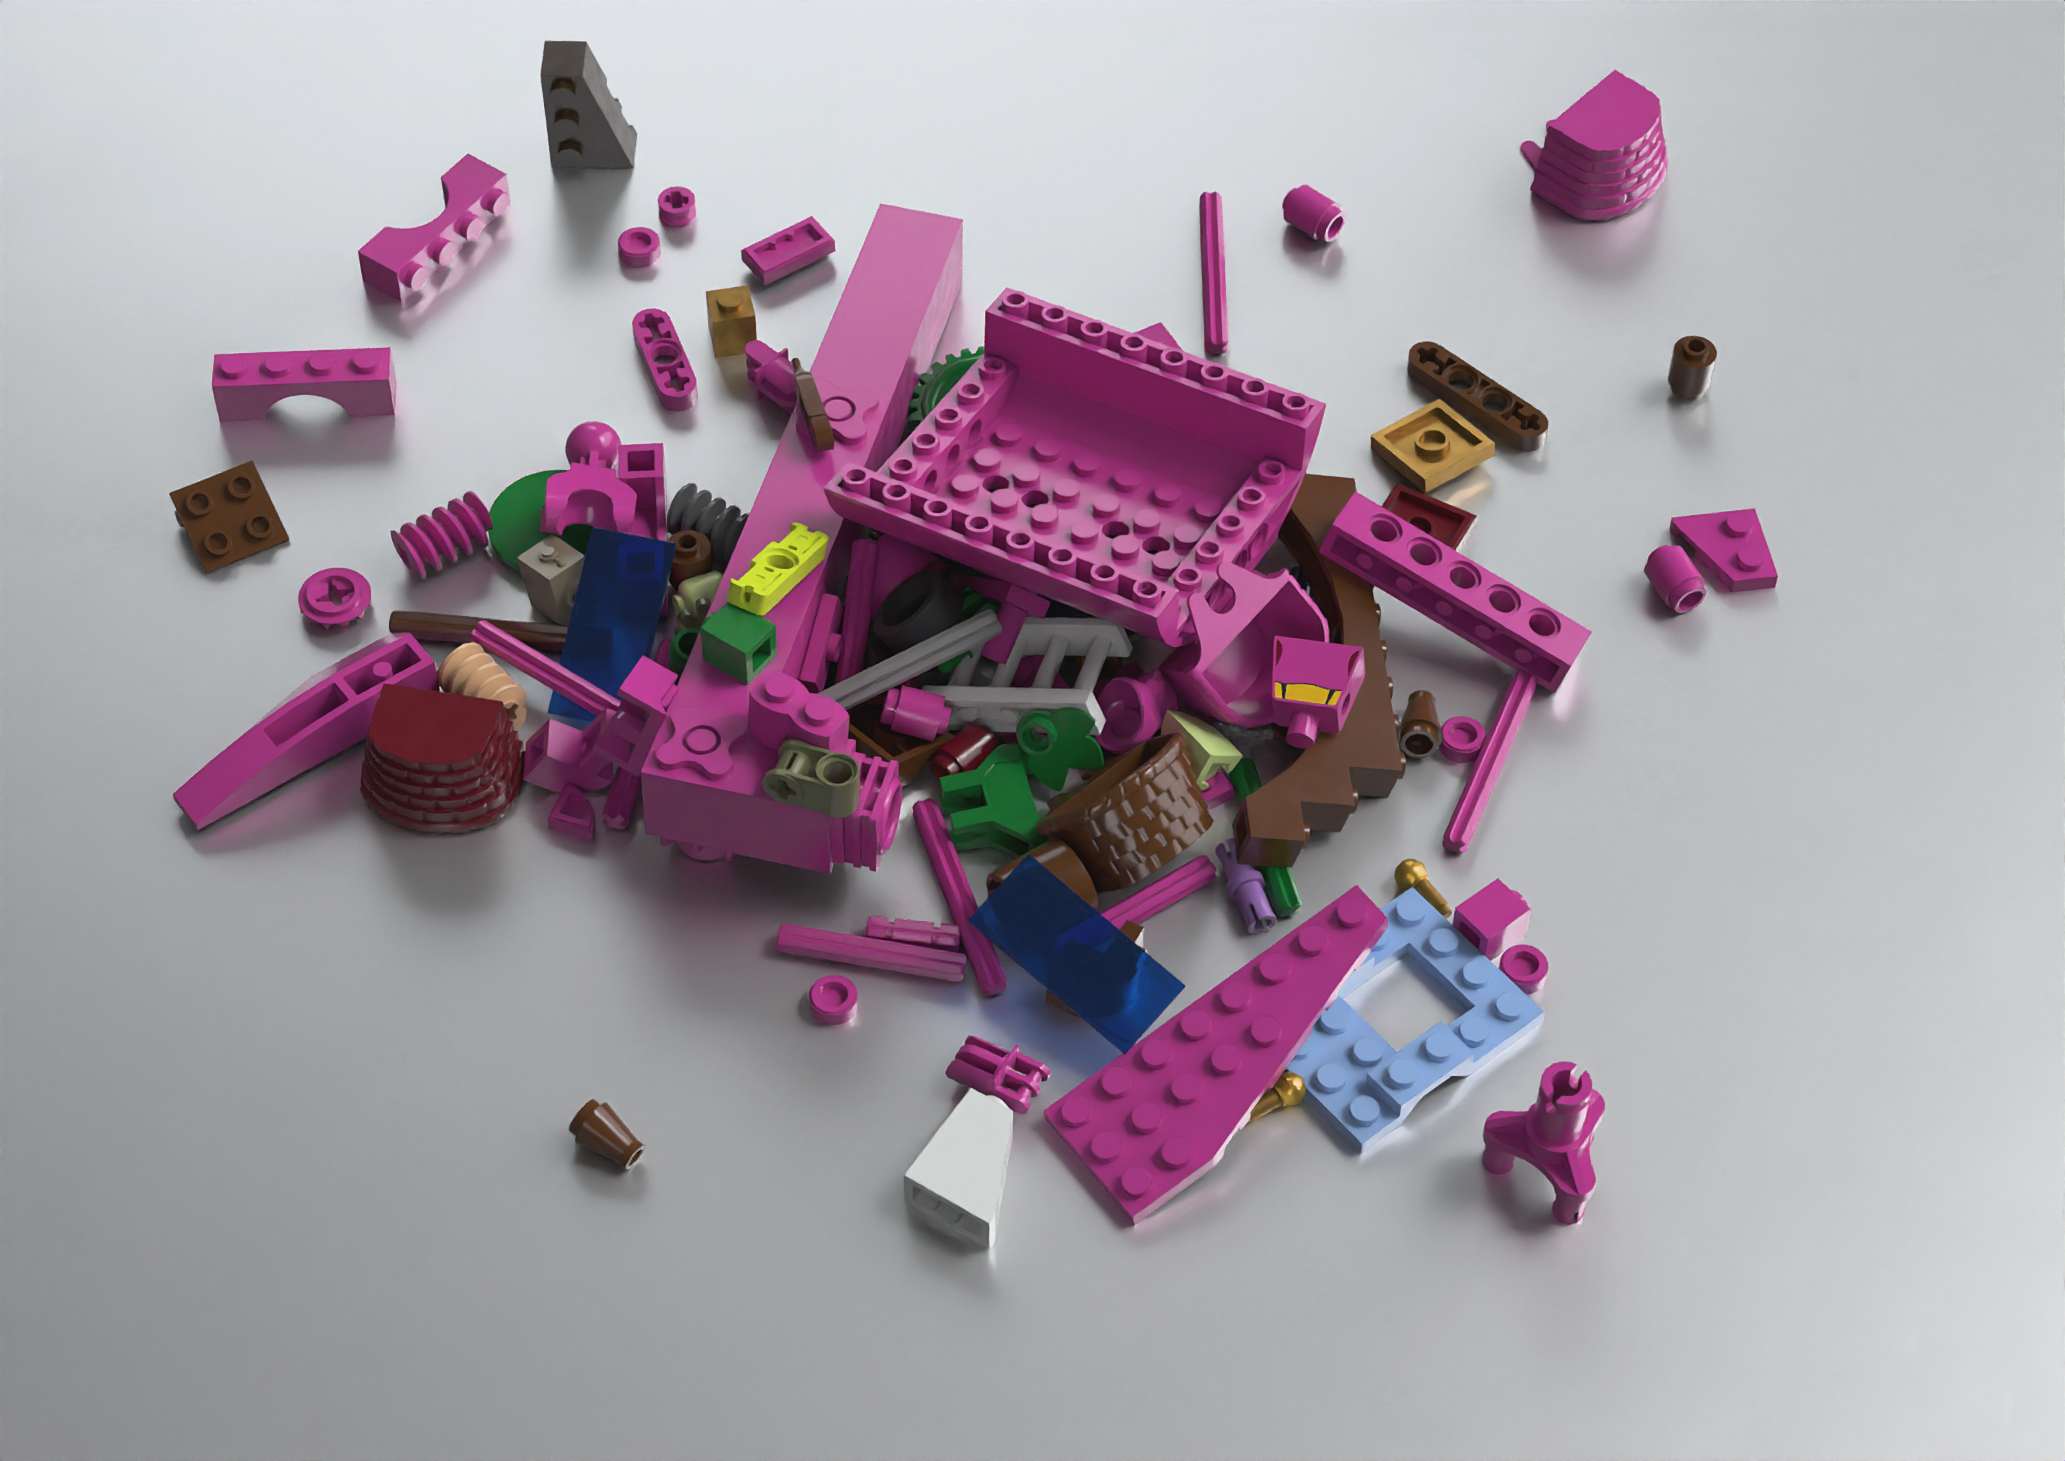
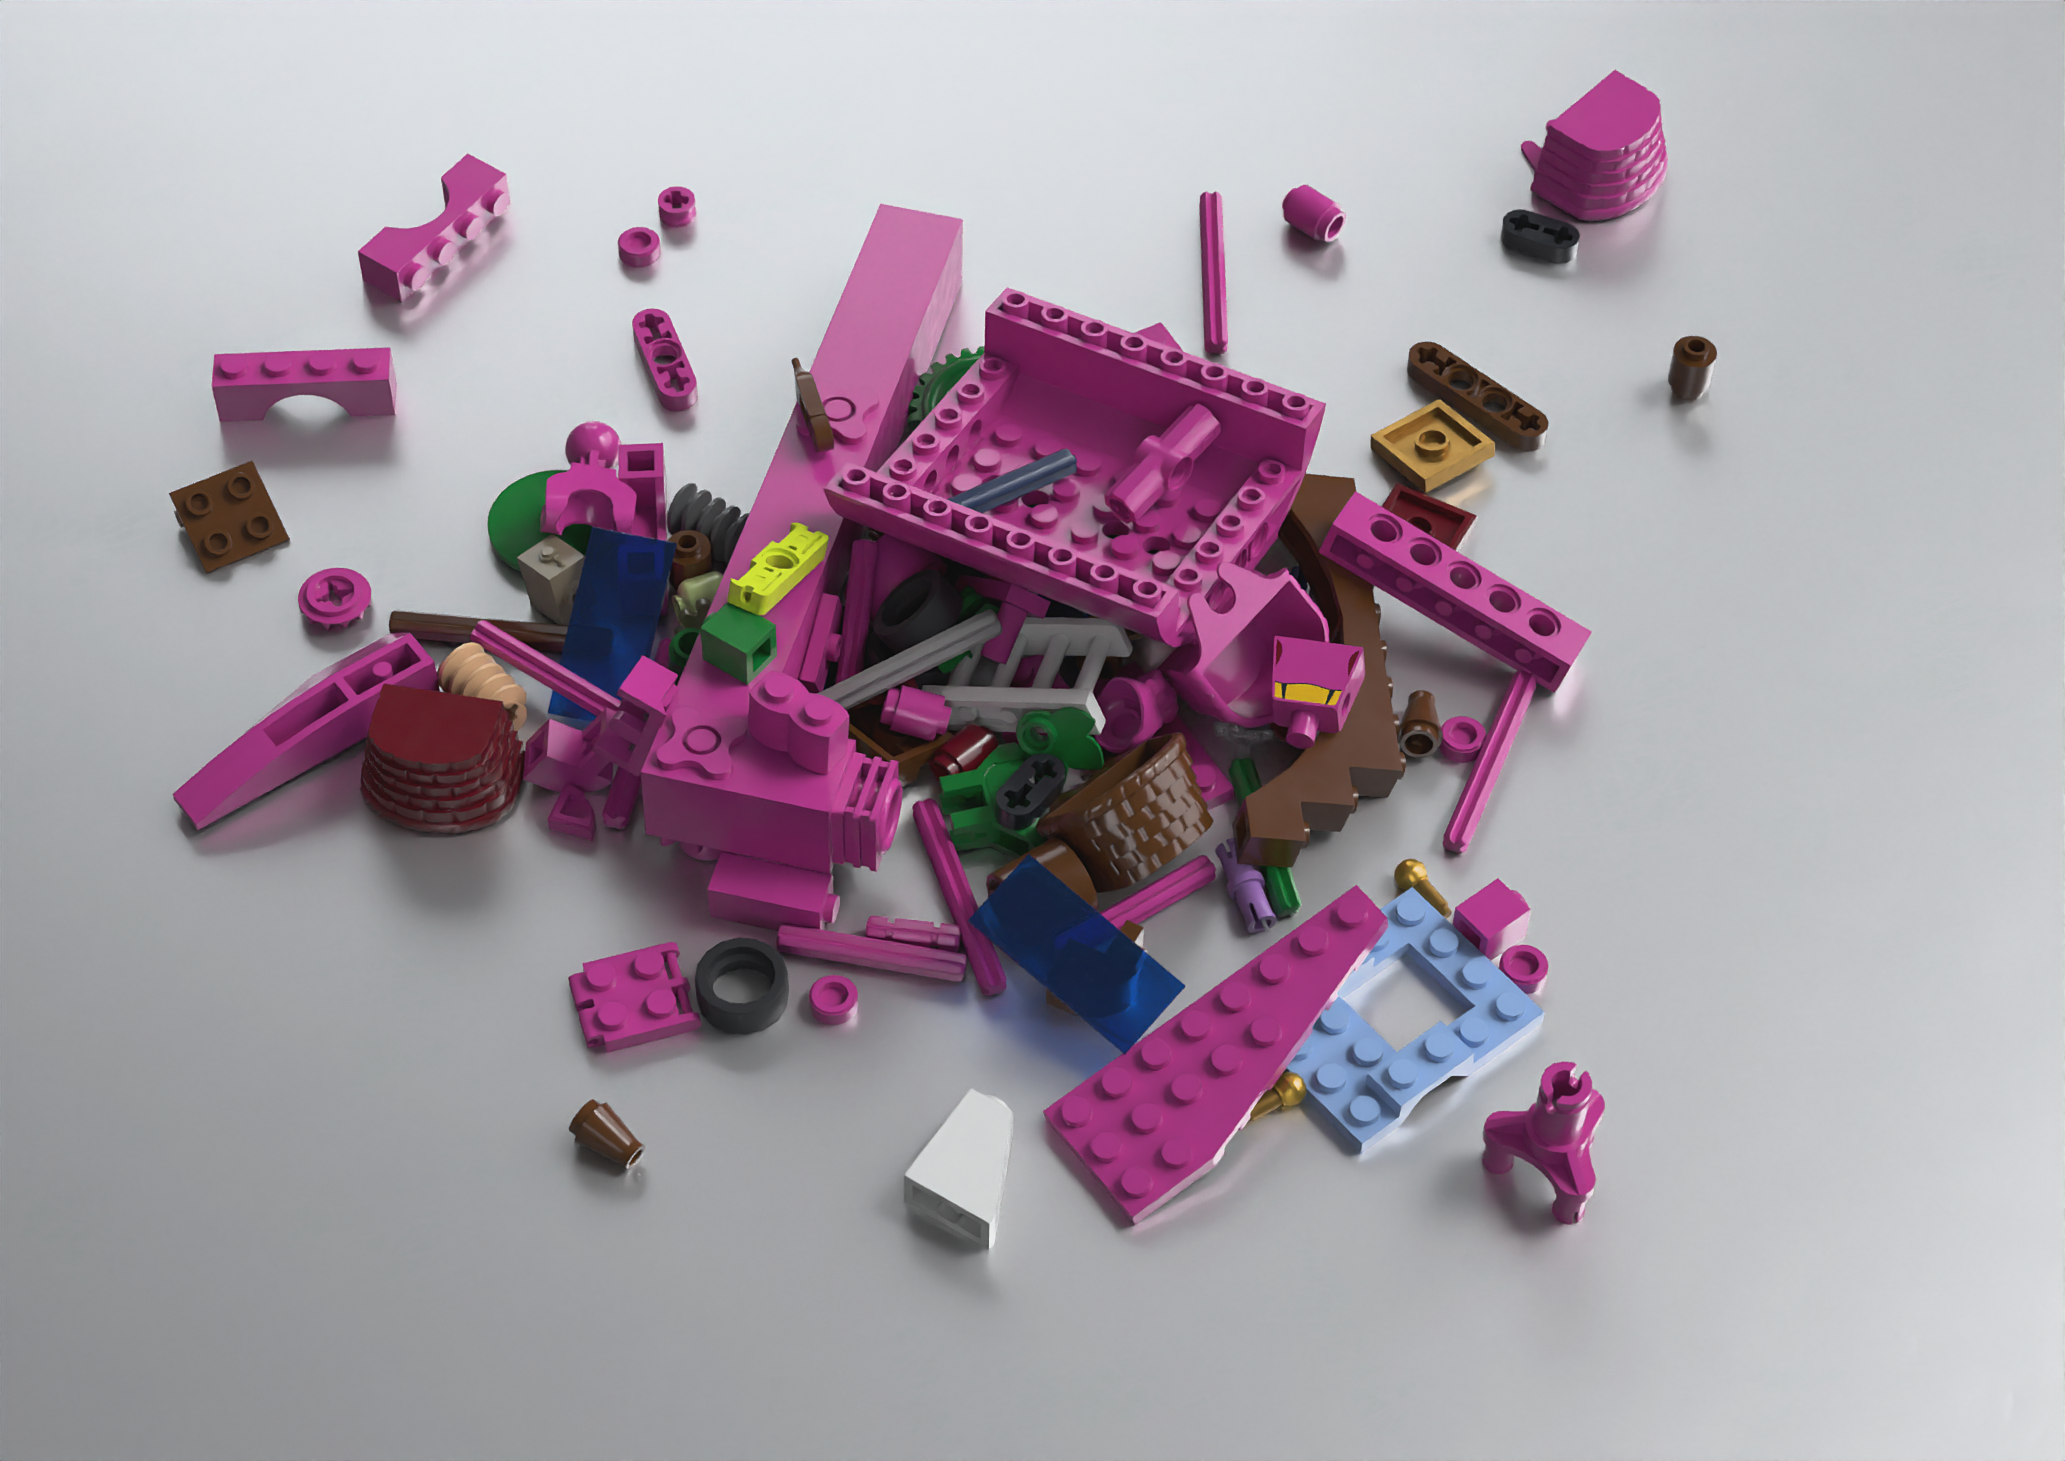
(443, 533): dark pink piece -> none
(580, 112): dark brown wedge -> none
(631, 998): none -> dark pink plate
(730, 320): pearl gold brick -> none
(734, 955): none -> black tyre
(770, 894): none -> dark pink brick
(771, 374): dark pink arm -> none
(788, 250): dark pink plate -> none
(817, 779): olive piece -> none
(995, 1070): dark pink arm -> none
(1018, 482): none -> dark blue axle
(1037, 796): none -> black beam
(1162, 463): none -> dark pink piece
(1204, 745): yellowish green brick -> none
(1540, 236): none -> black beam
(1675, 578): dark pink brick -> none
(1730, 546): dark pink wing -> none

